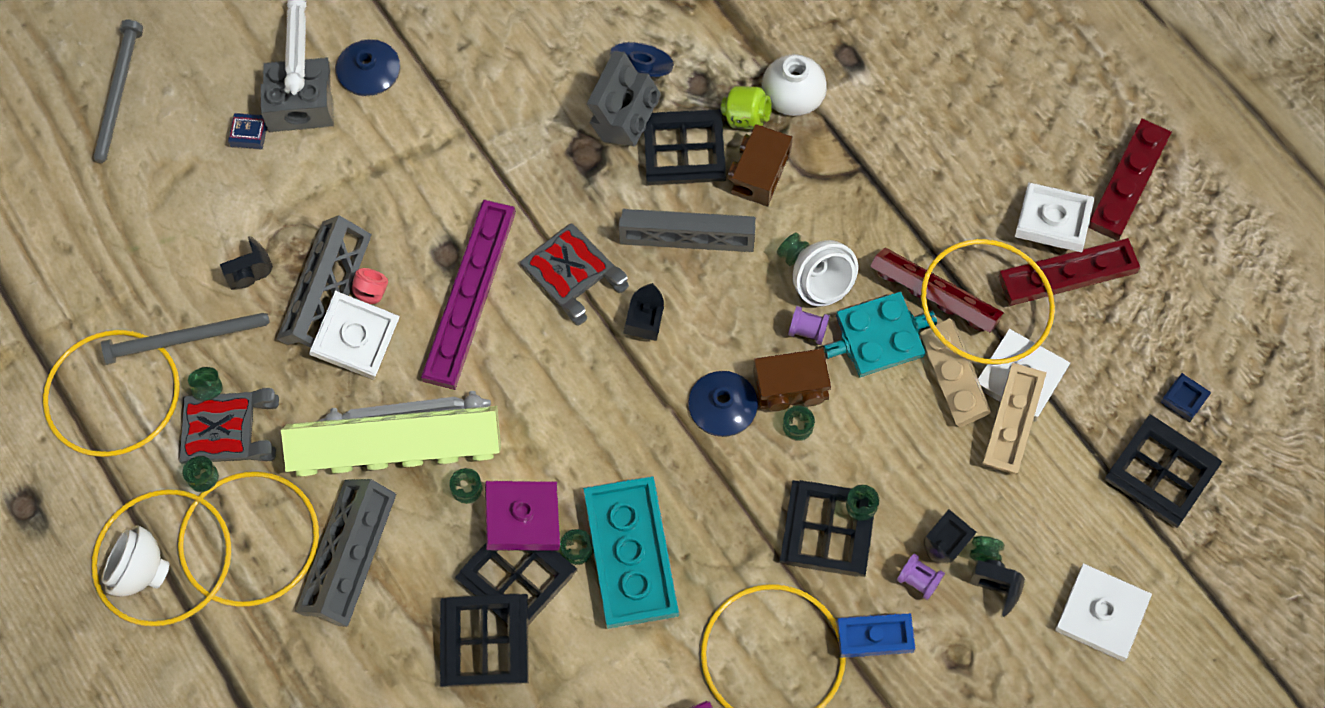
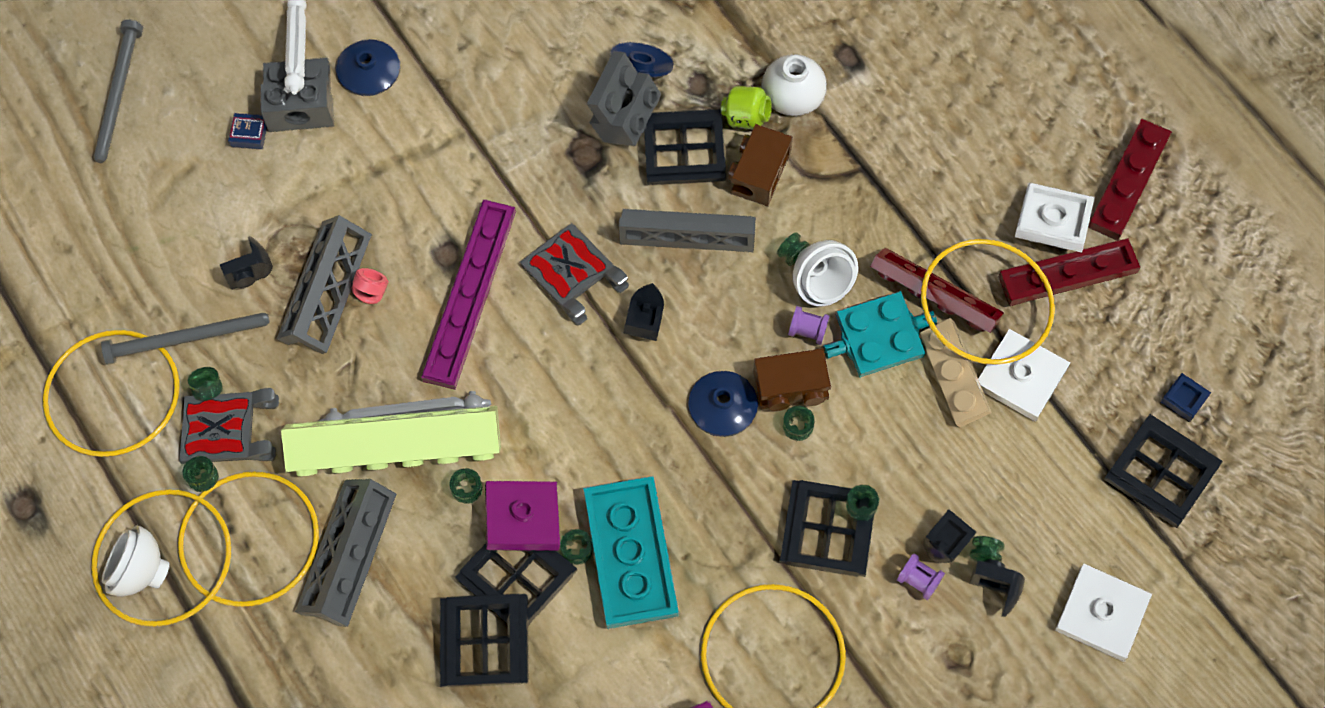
(354, 335): white plate -> none
(876, 635): blue plate -> none
(1014, 418): tan plate -> none

